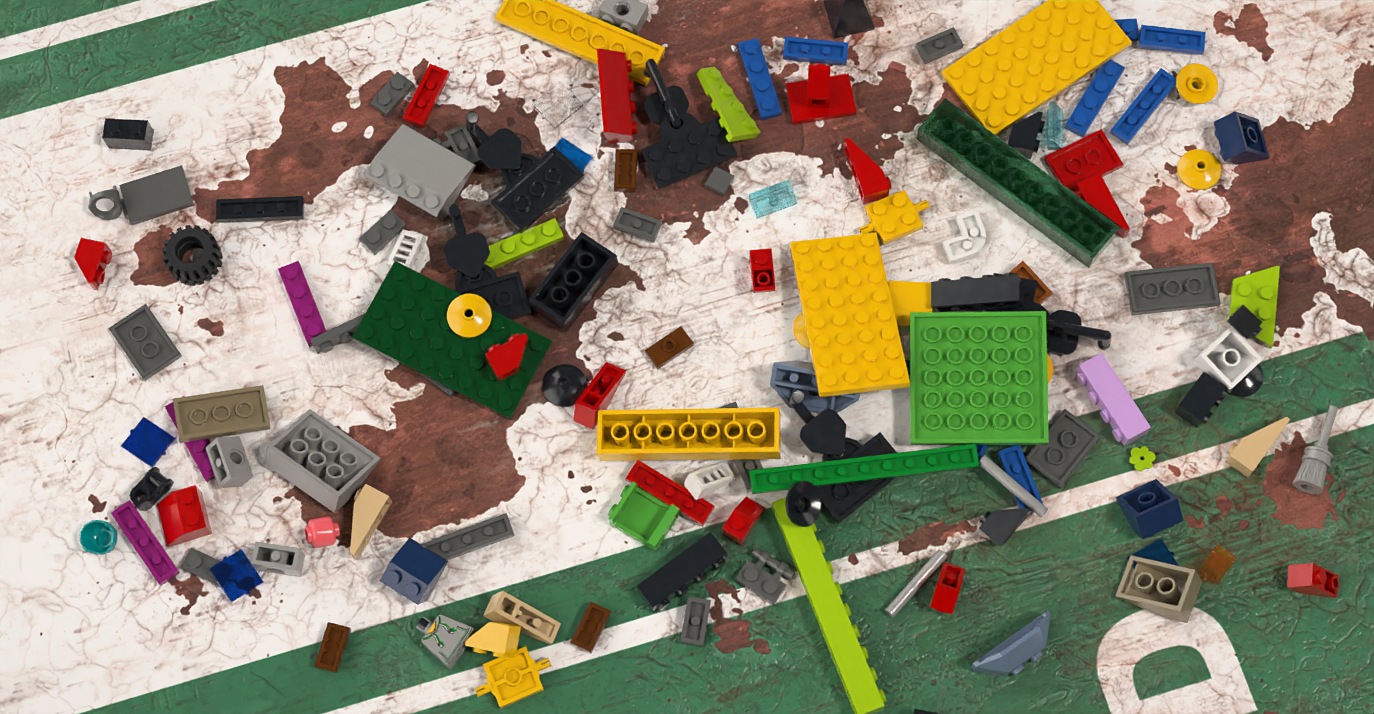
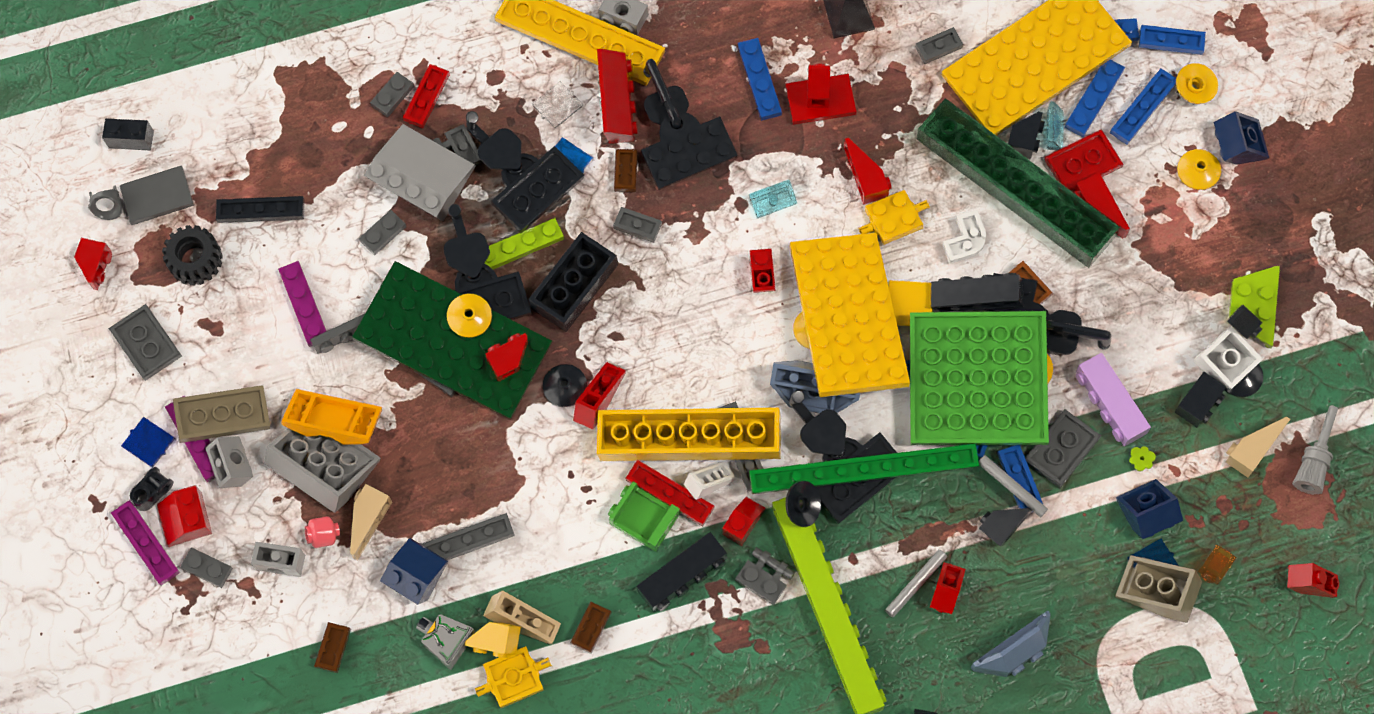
(98, 537): teal hair -> none
(236, 575): clear blue piece -> none
(331, 417): none -> light orange slope
(395, 255): white slope -> none
(669, 347): reddish brown plate -> none
(695, 621): dark grey plate -> none
(719, 181): dark grey tile -> none
(732, 112): lime wing -> none
(815, 51): blue plate -> none
(1172, 289): dark grey tile -> none

